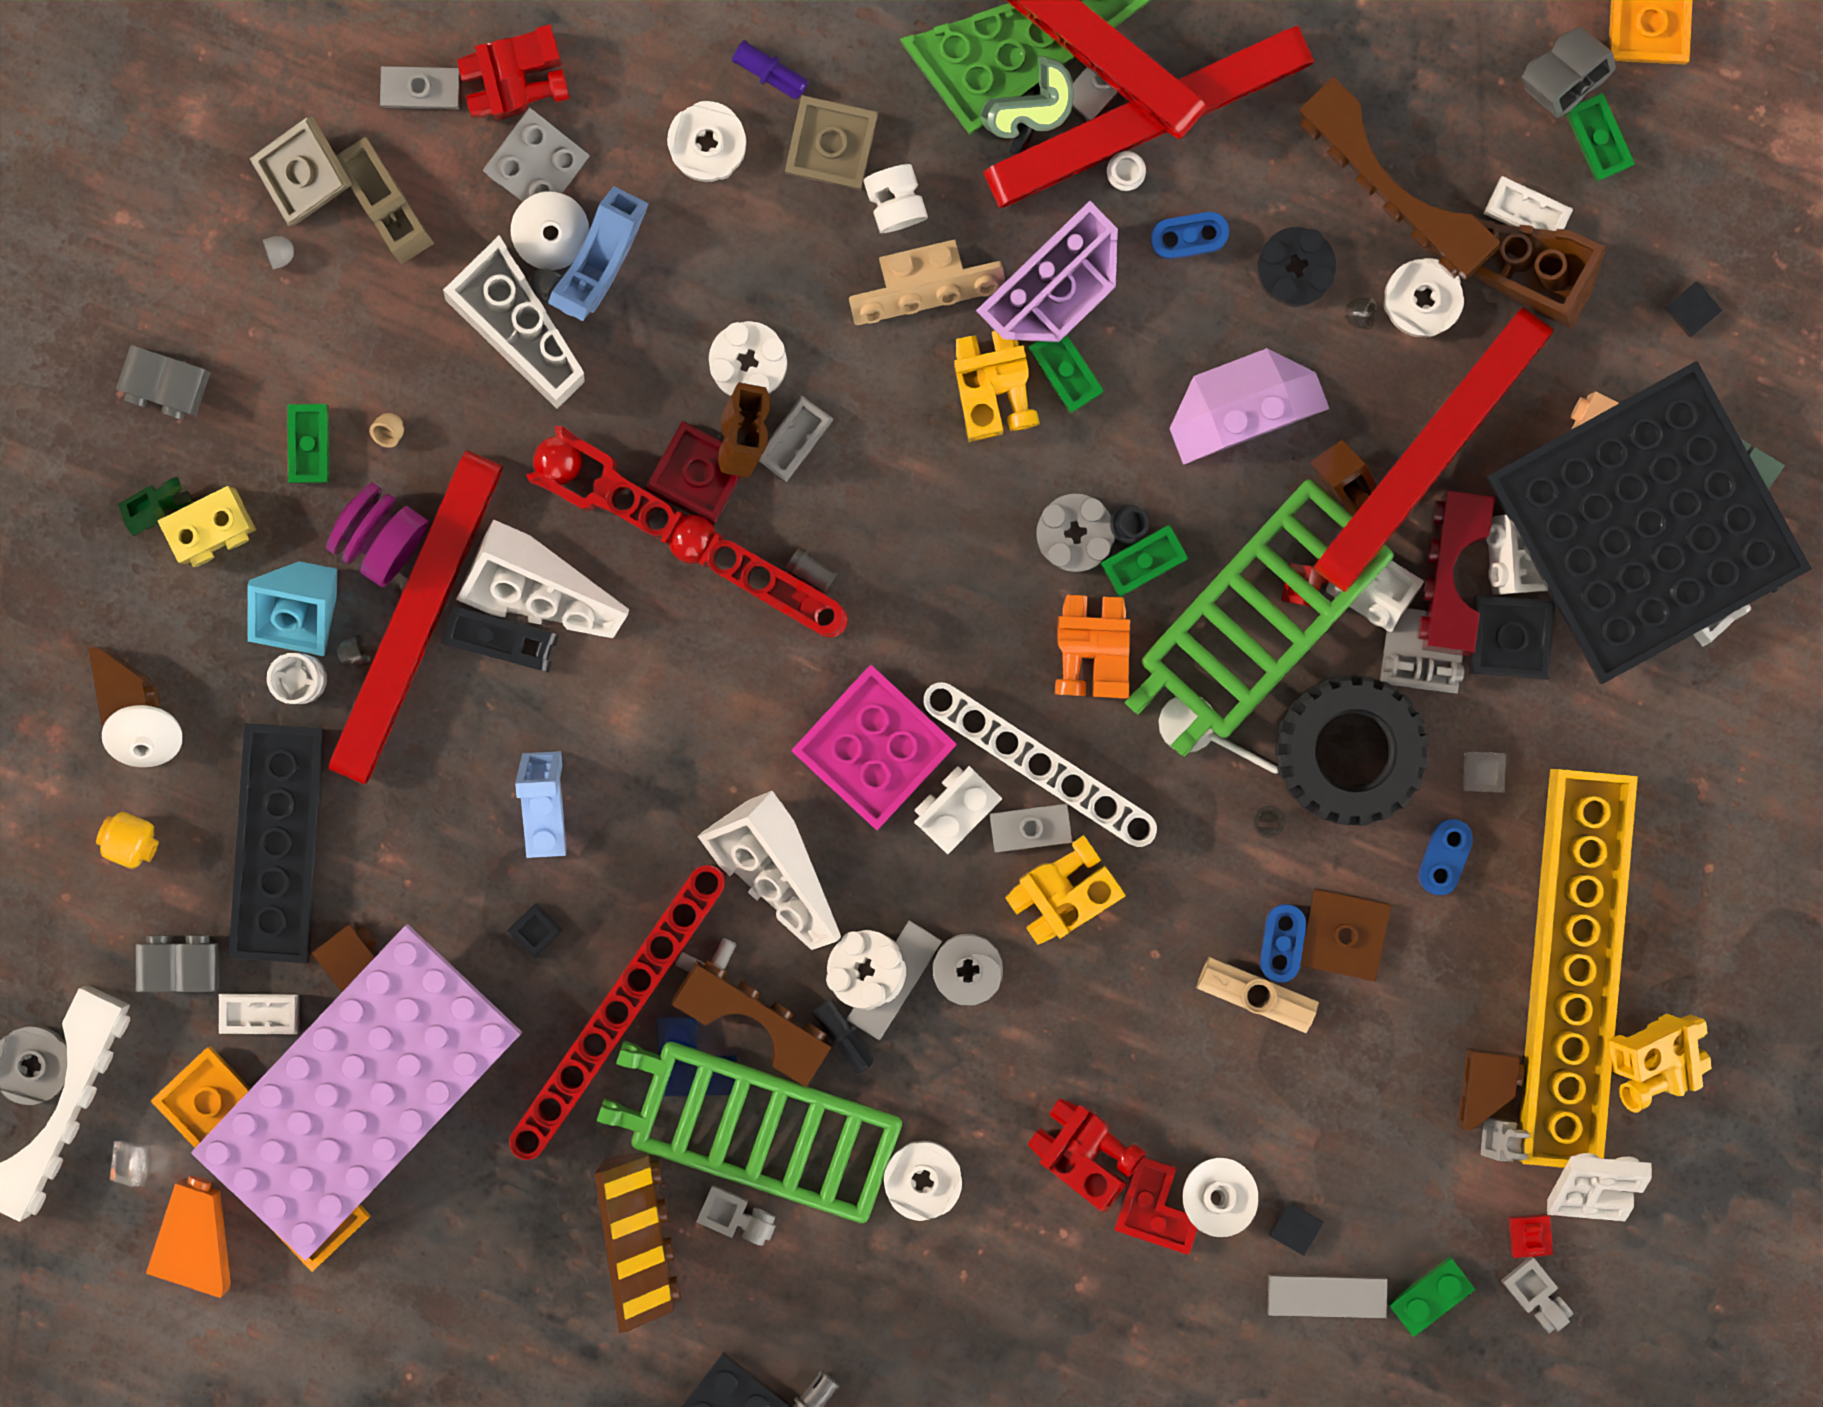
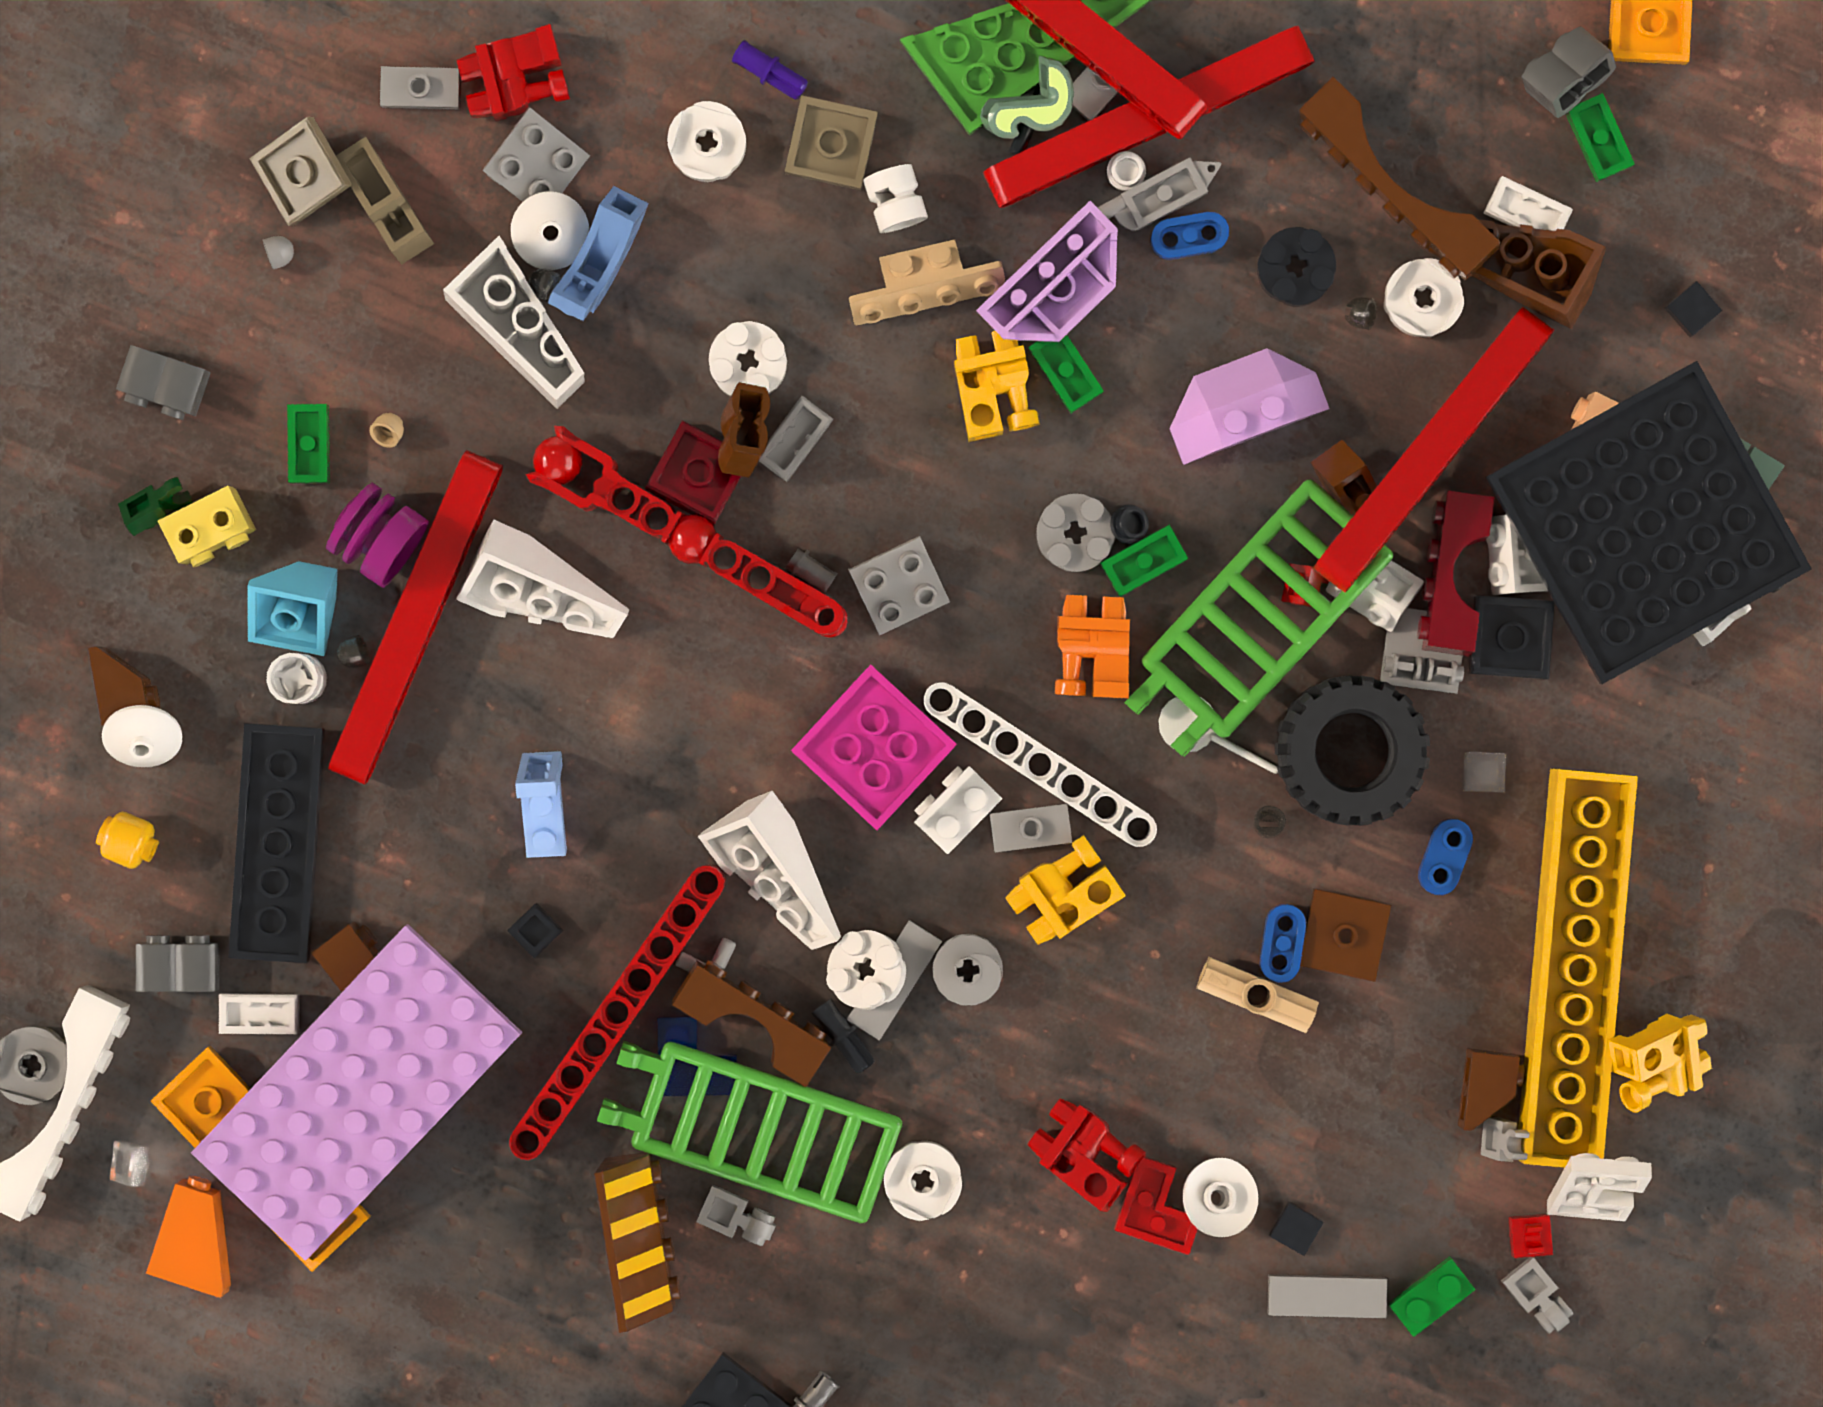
(498, 638): black plate -> none
(899, 585): none -> light grey hinge
(1161, 194): none -> light grey plate

